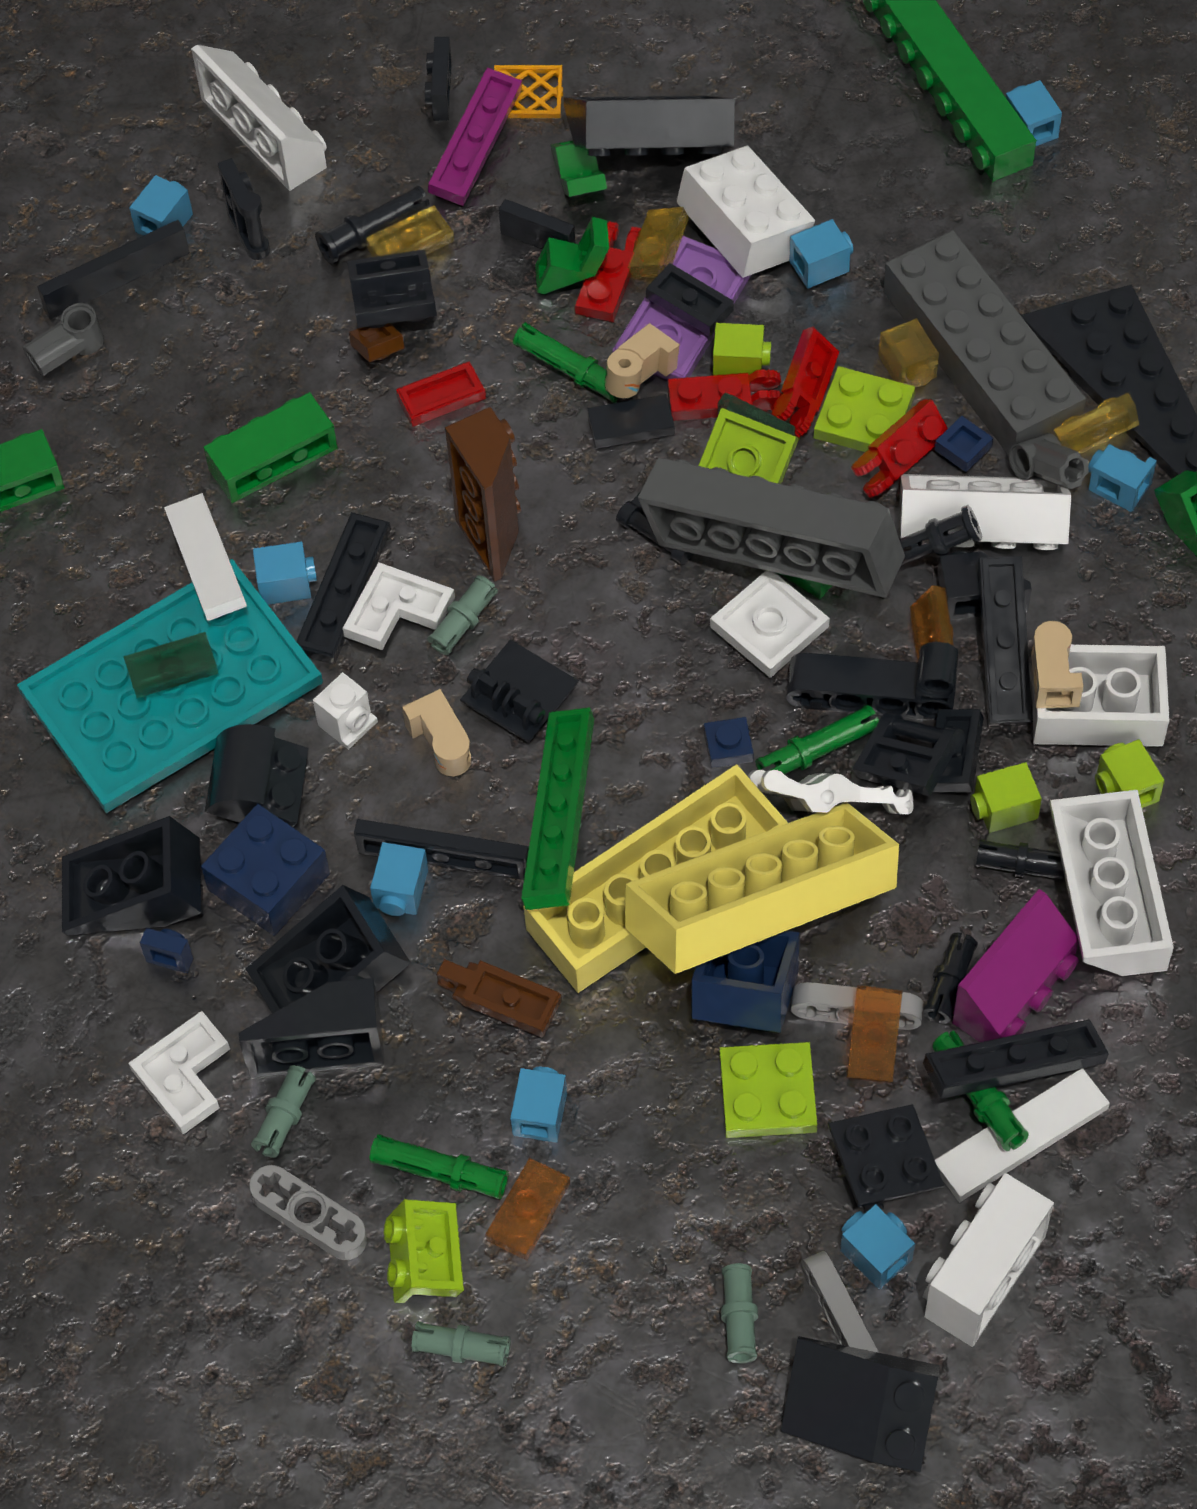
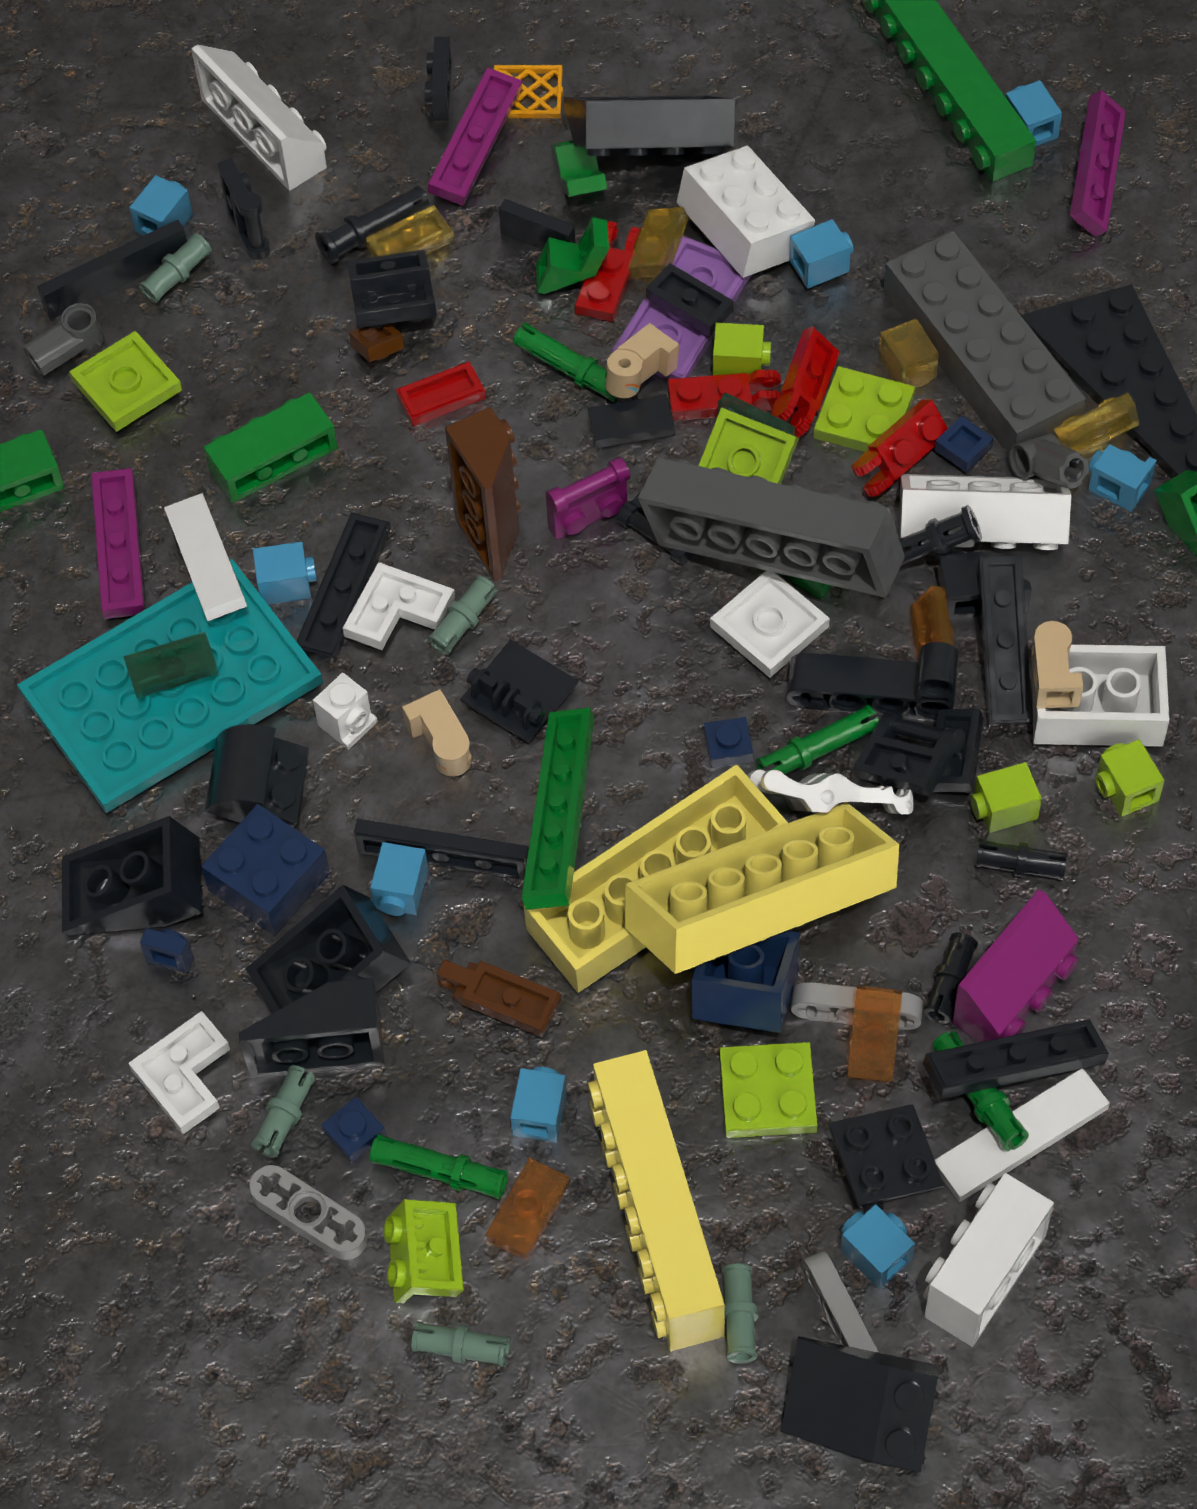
(118, 543): none -> magenta plate
(125, 381): none -> lime plate
(175, 268): none -> sand green pin
(353, 1129): none -> dark blue plate
(587, 499): none -> magenta plate
(656, 1202): none -> light yellow brick
(1098, 163): none -> magenta plate
(1112, 882): white slope -> none

